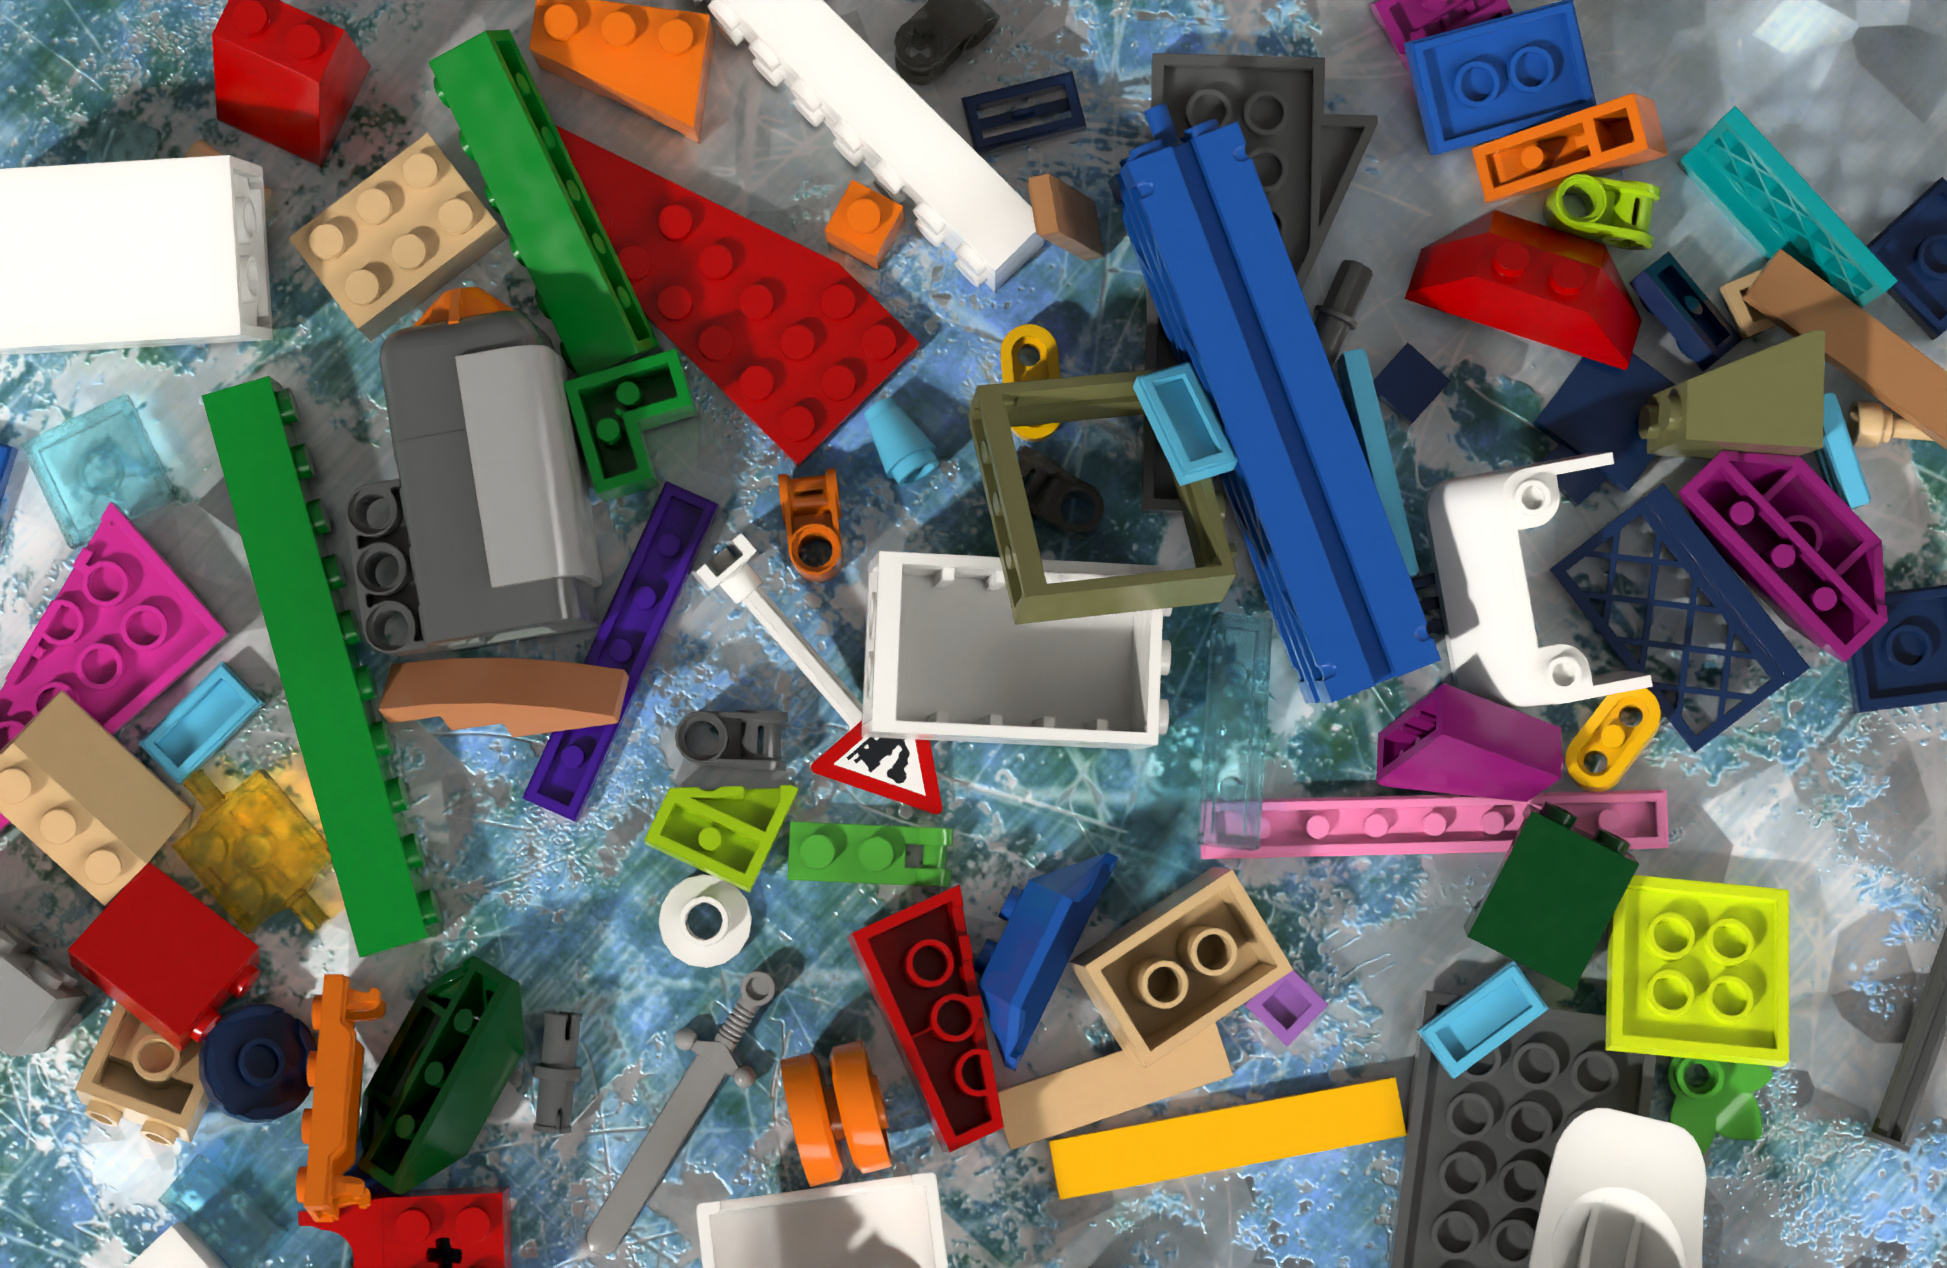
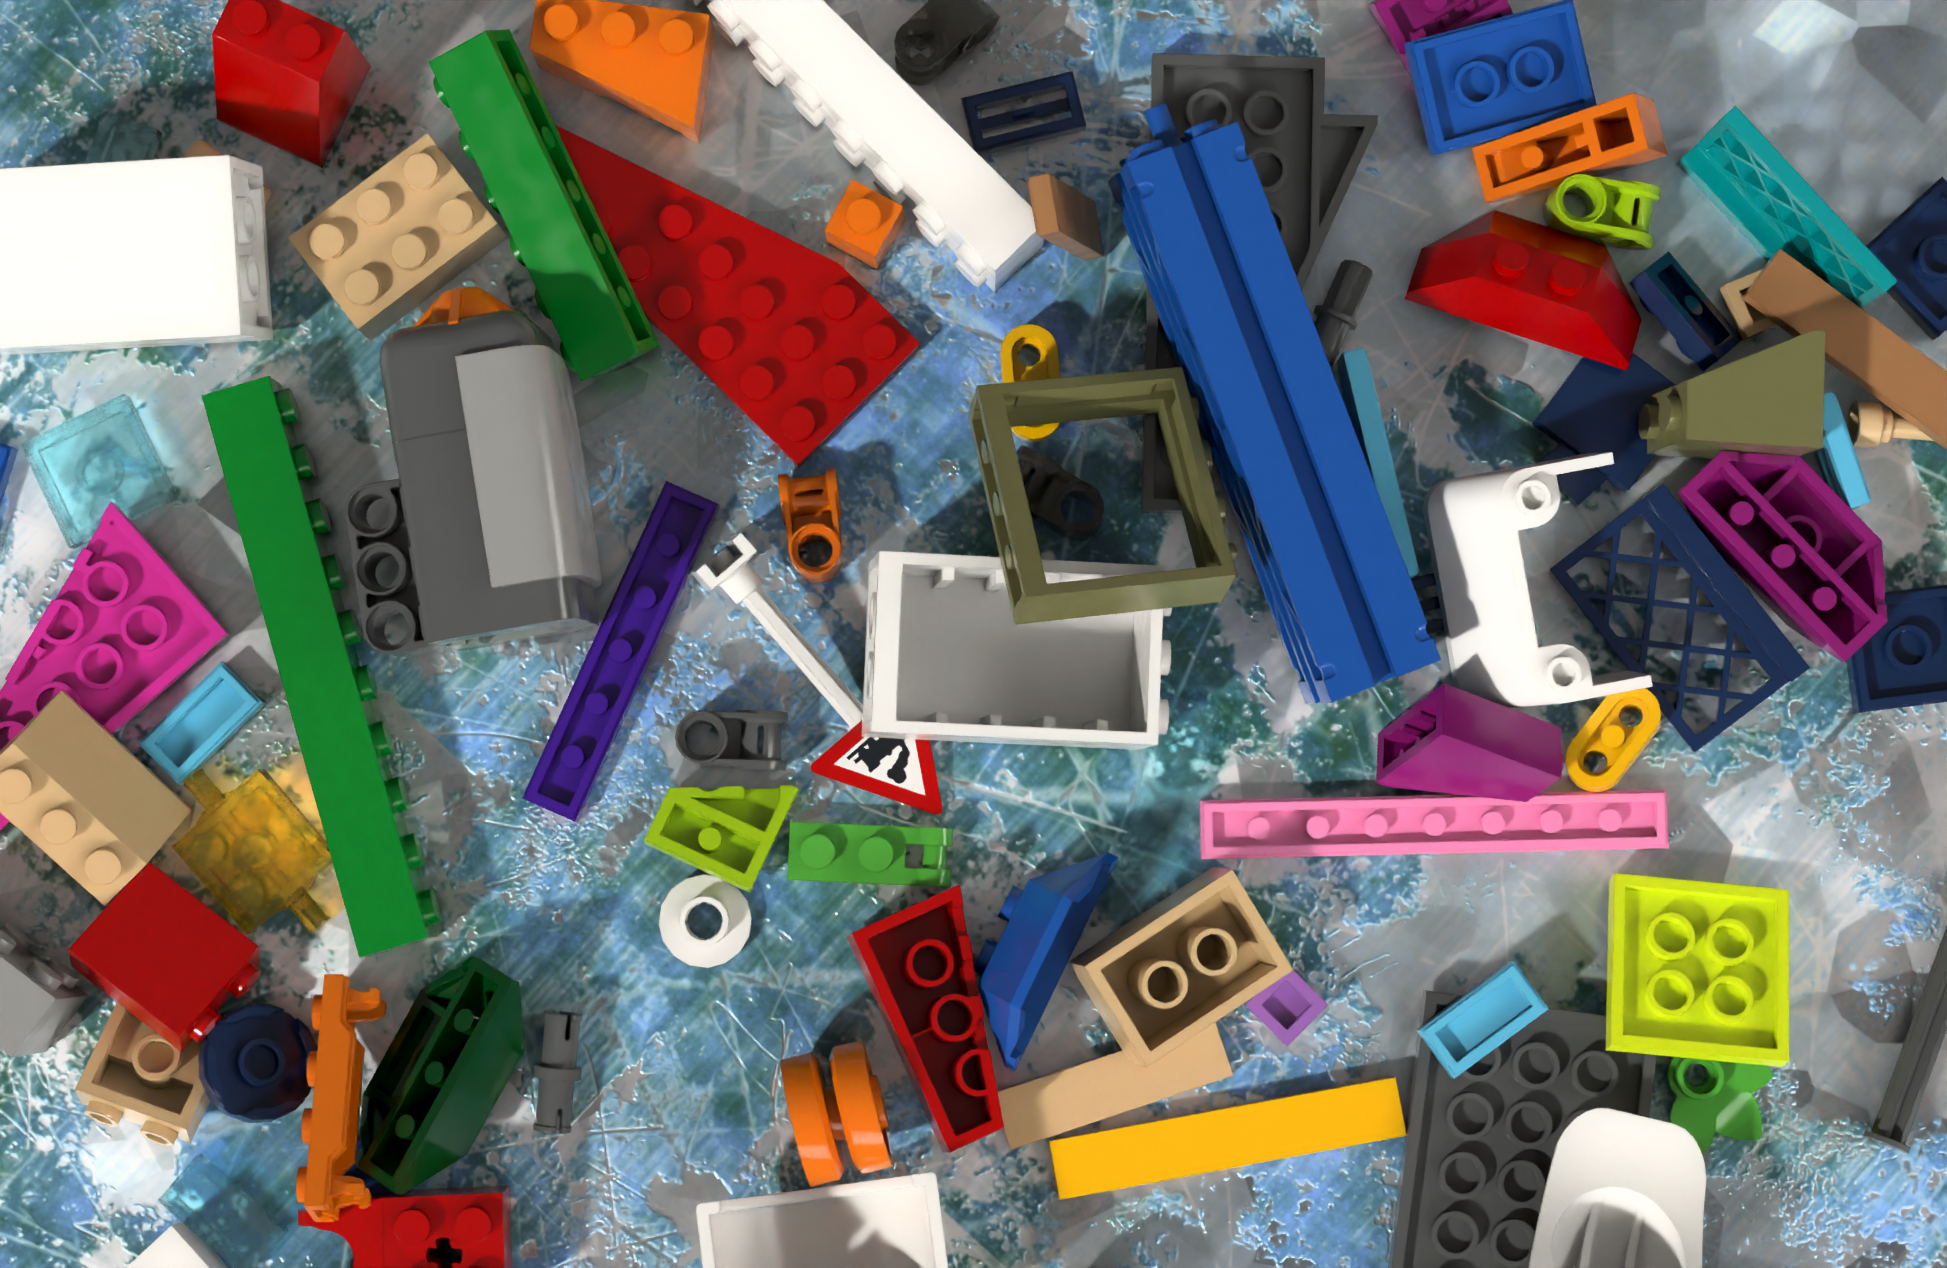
(518, 692): nougat slope -> none
(615, 409): green brick -> none
(680, 1113): light grey sword -> none
(900, 443): medium azure cone -> none
(1185, 423): medium azure tile -> none
(1235, 731): clear light blue tile -> none
(1409, 384): dark blue tile -> none
(1553, 894): dark green panel -> none

